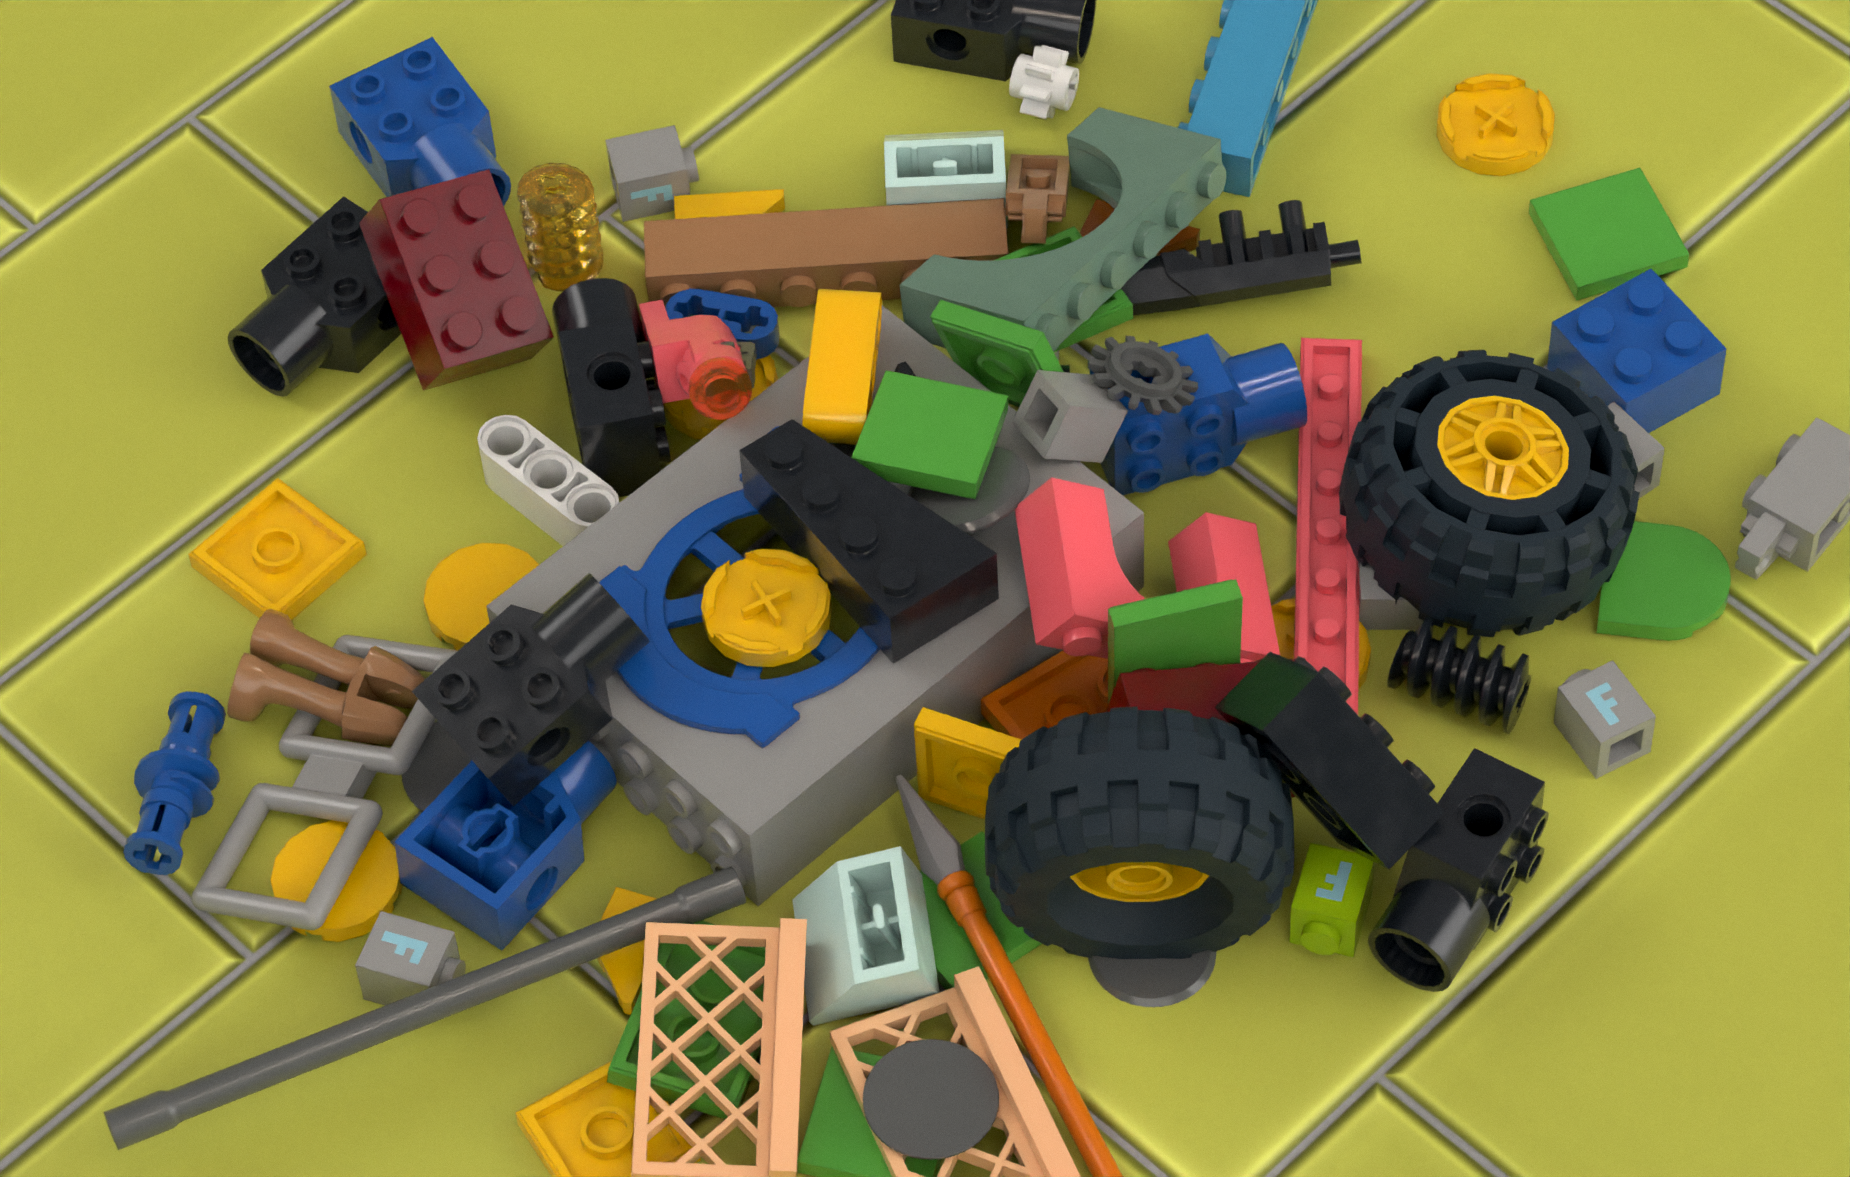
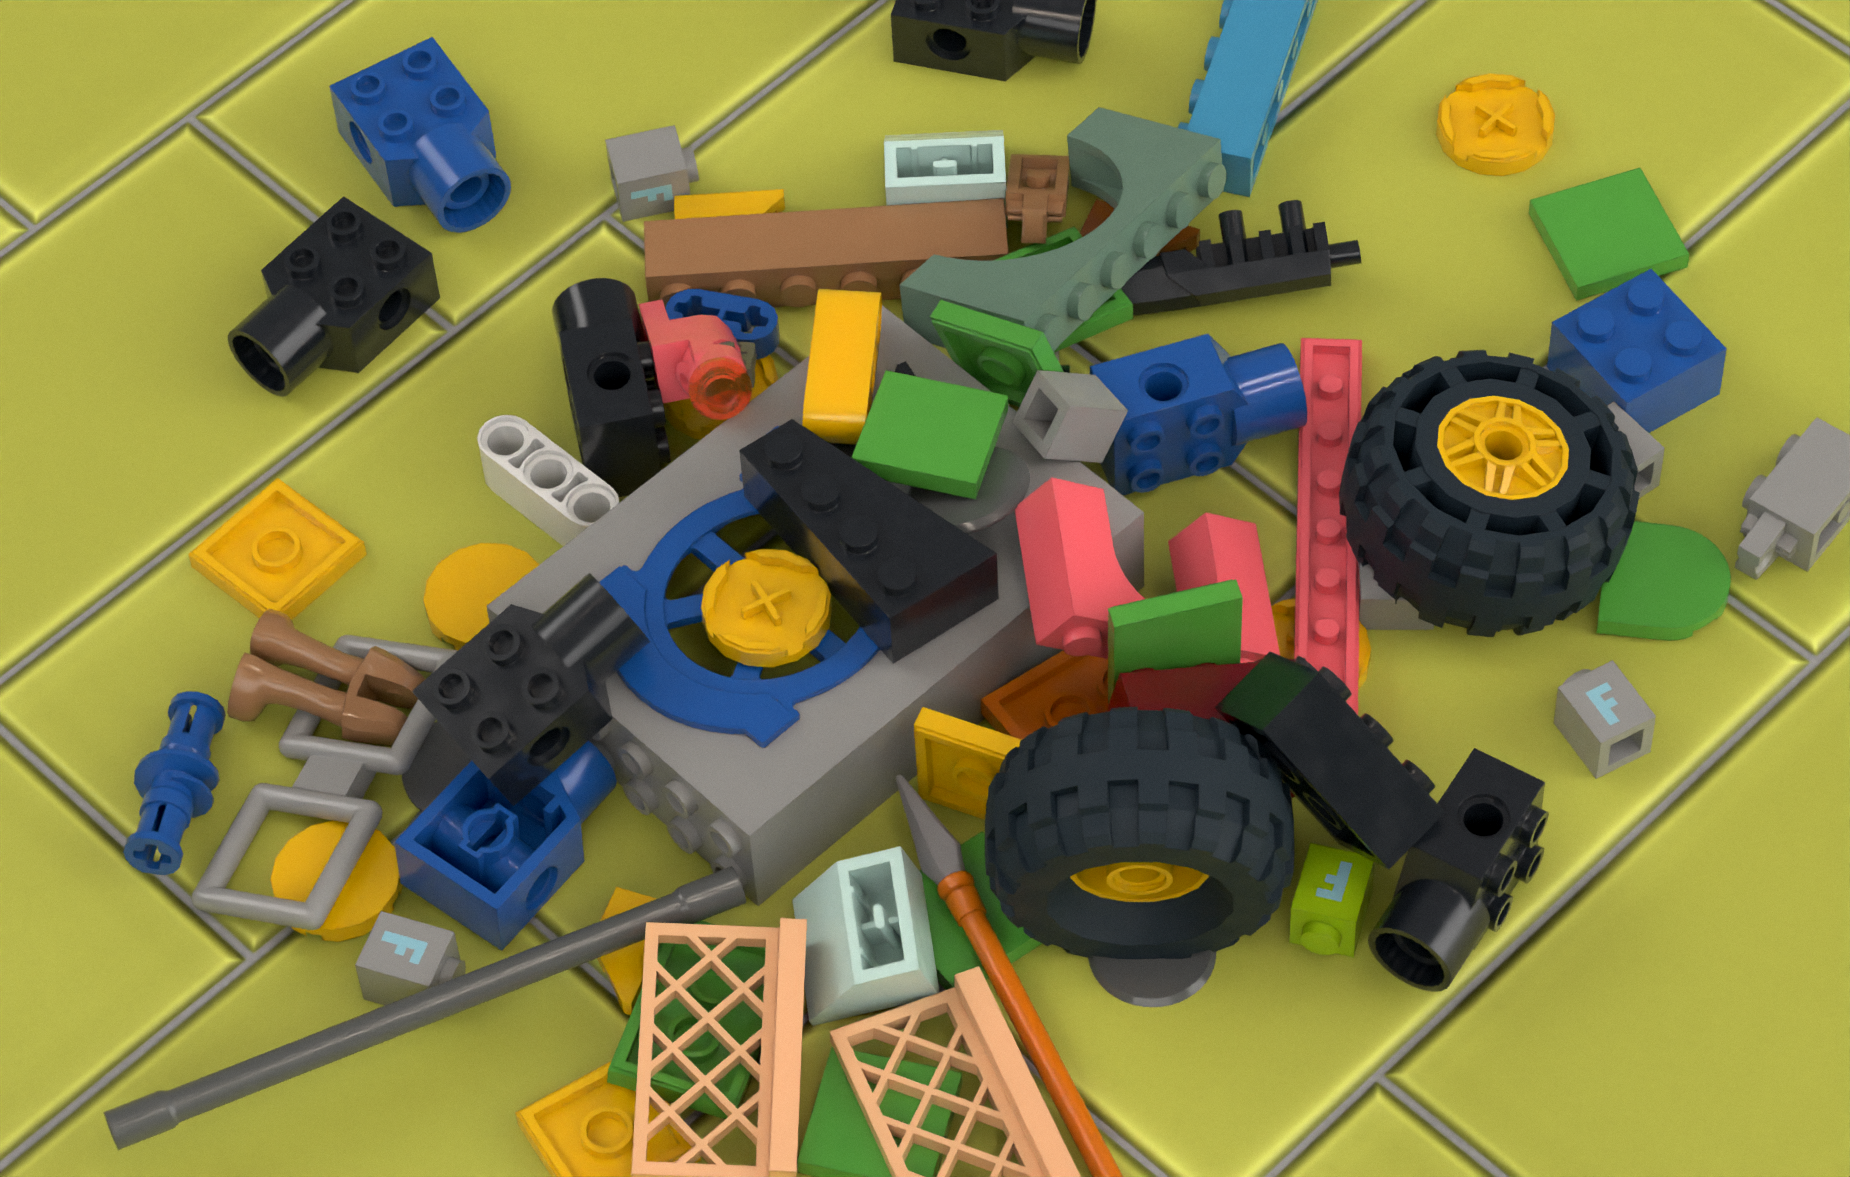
(456, 279): dark red brick -> none
(560, 225): clear yellow piece -> none
(930, 1099): dark grey piece -> none
(1044, 82): white gear -> none
(1169, 387): dark grey gear -> none
(1461, 674): black piece -> none

